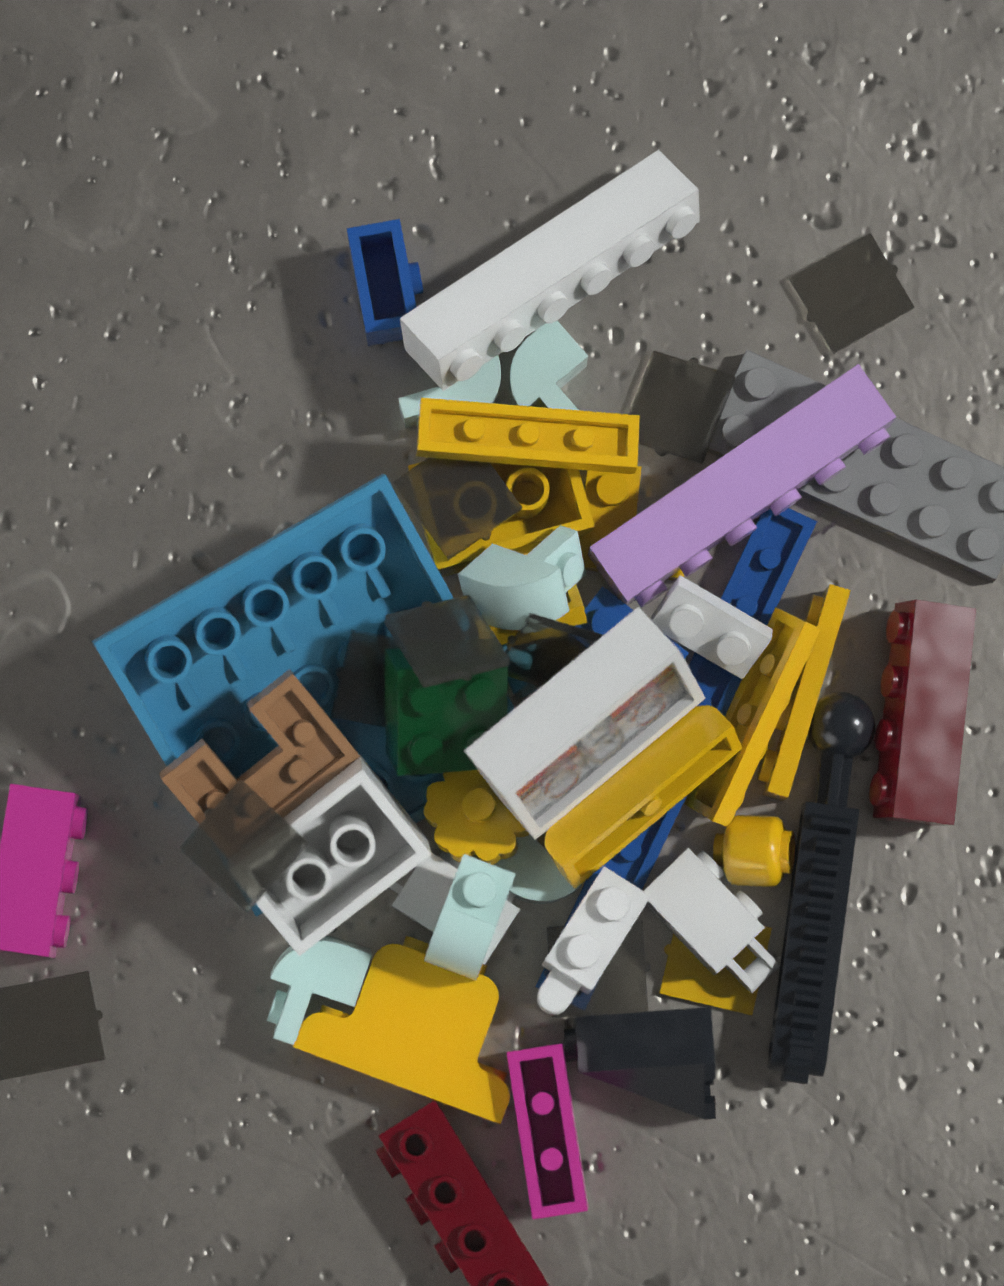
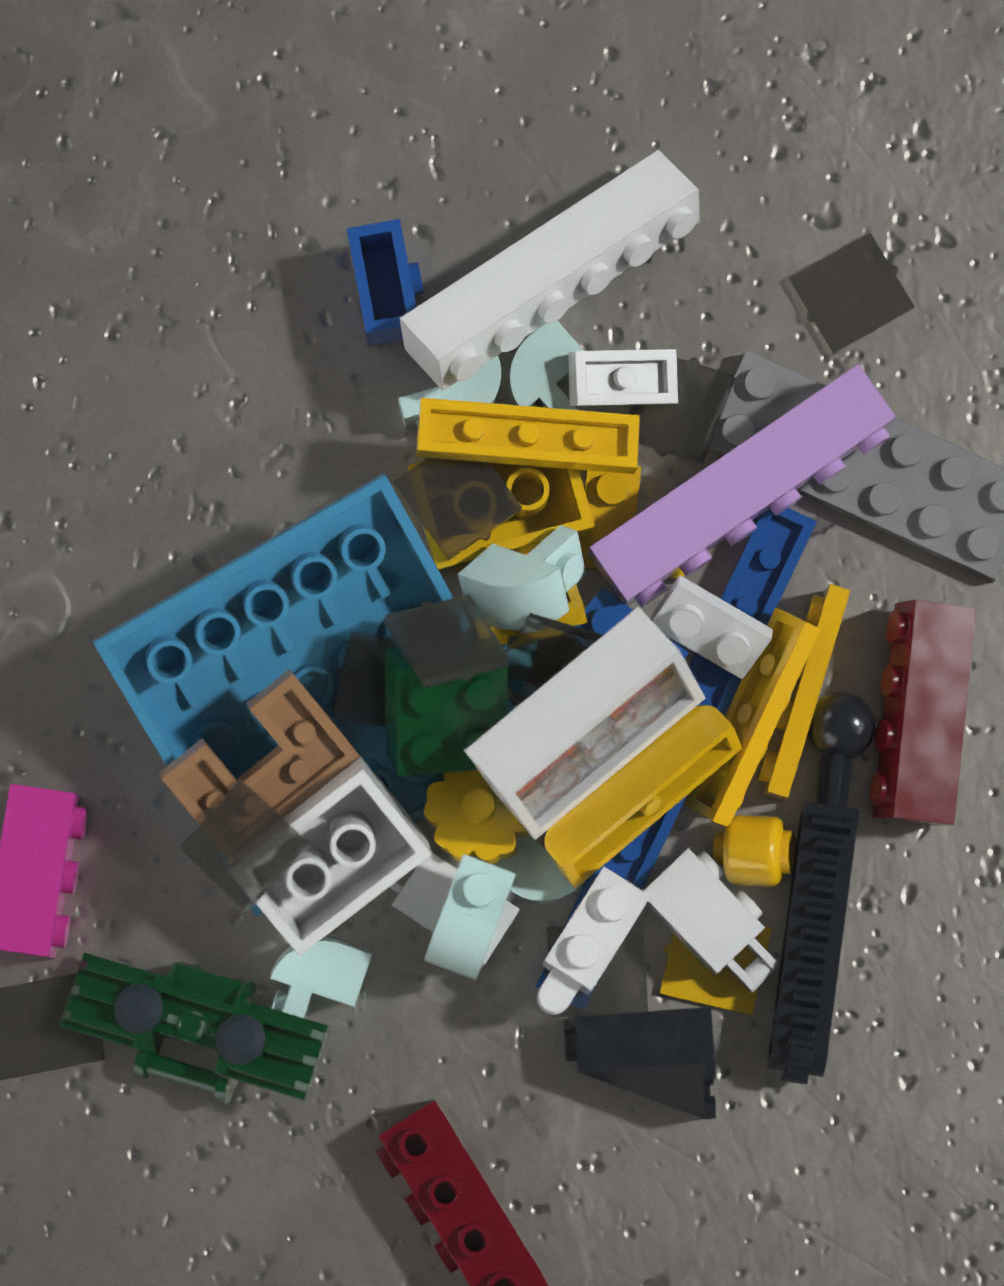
(198, 1008): none -> dark green piece
(416, 1031): yellow brick -> none
(547, 1131): dark pink brick -> none
(622, 377): none -> white plate

